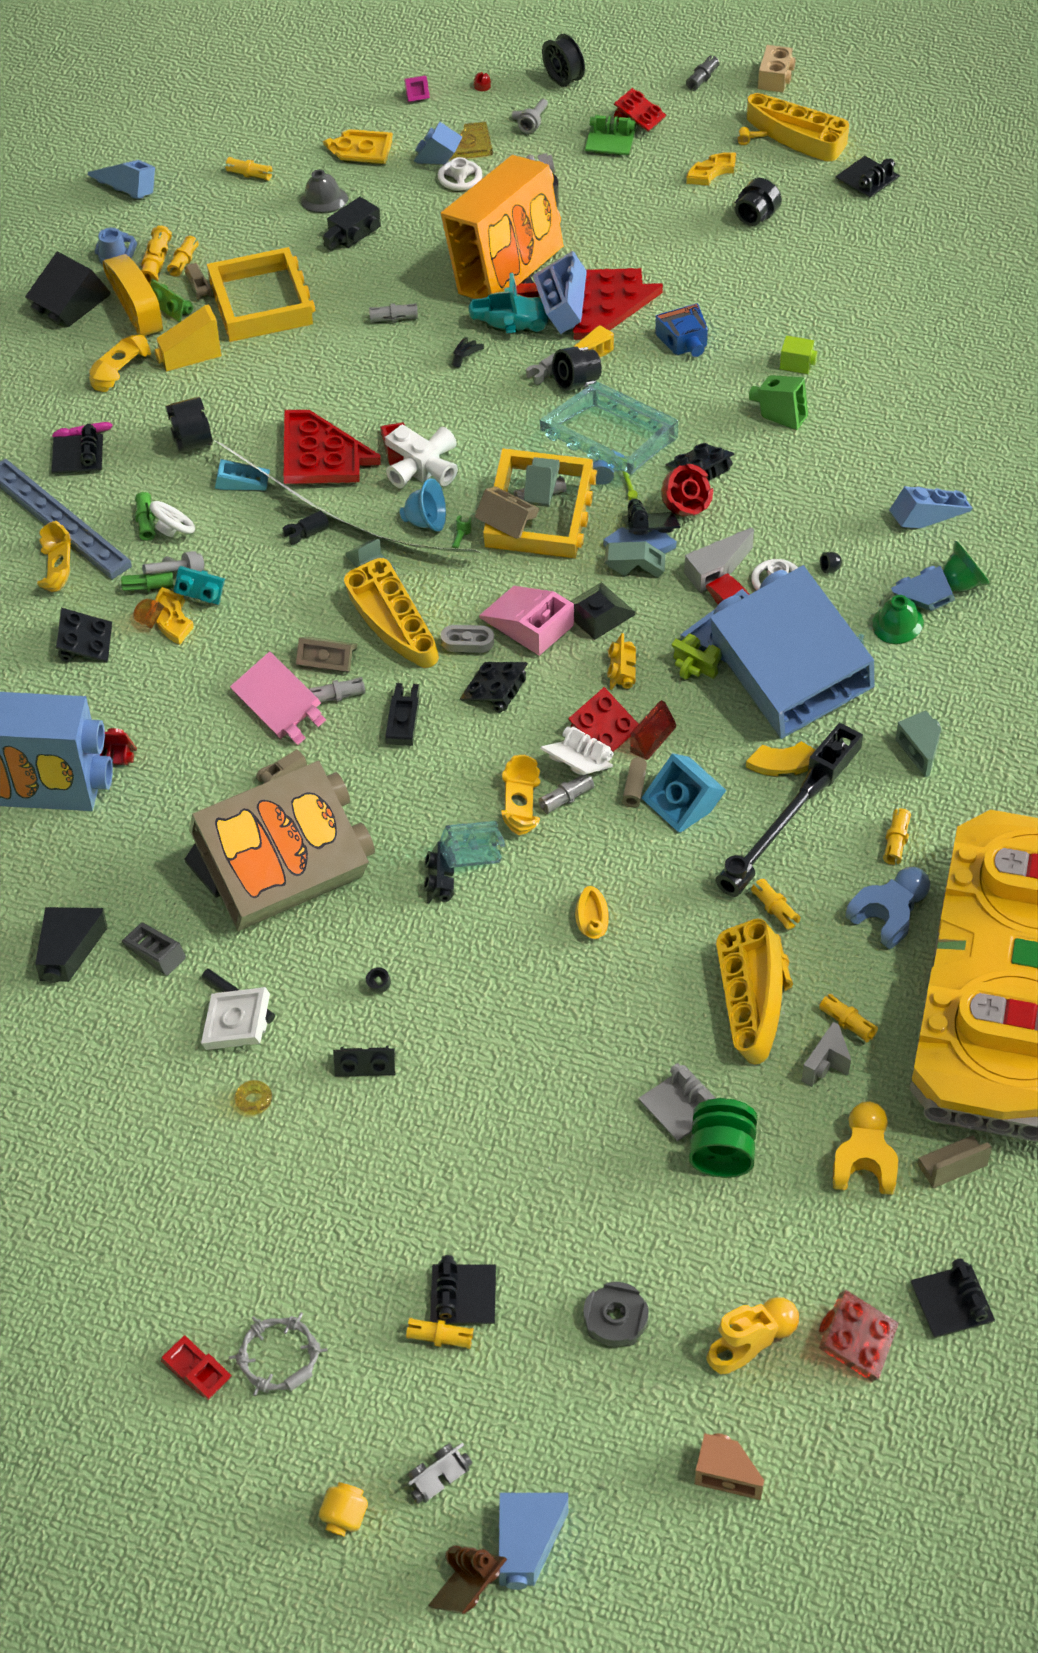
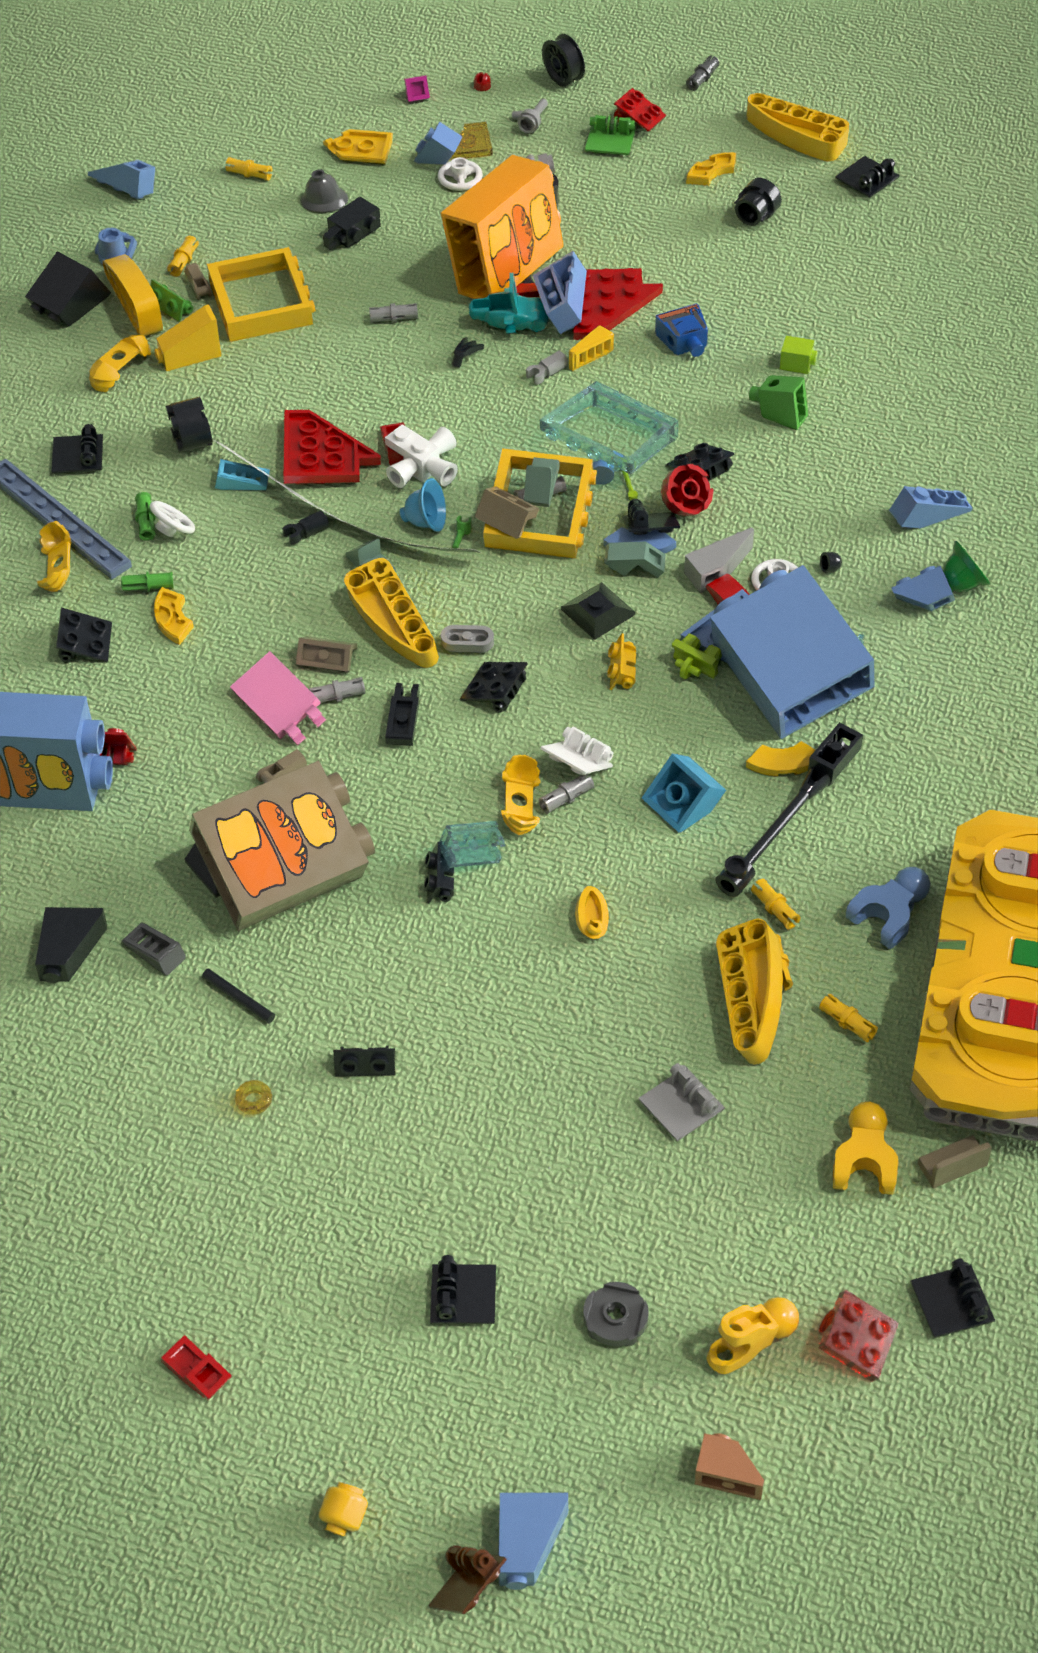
(74, 431): dark pink piece -> none
(147, 612): clear orange tile -> none
(155, 253): yellow piece -> none
(189, 559): light grey piece -> none
(199, 585): teal hips -> none
(235, 1018): white hinge -> none
(295, 1379): light grey piece -> none
(383, 975): black hinge -> none
(425, 1479): hinge -> none
(439, 1333): yellow pin -> none
(531, 617): bright pink slope -> none
(576, 367): black piece -> none
(604, 720): red hinge -> none
(634, 782): dark tan bar -> none
(652, 731): clear red slope -> none
(723, 1138): green wheel -> none
(746, 135): yellow hand -> none
(776, 68): tan brick -> none
(828, 1053): light grey slope -> none
(897, 836): yellow pin -> none
(898, 621): green hat -> none
(920, 740): sand green slope -> none

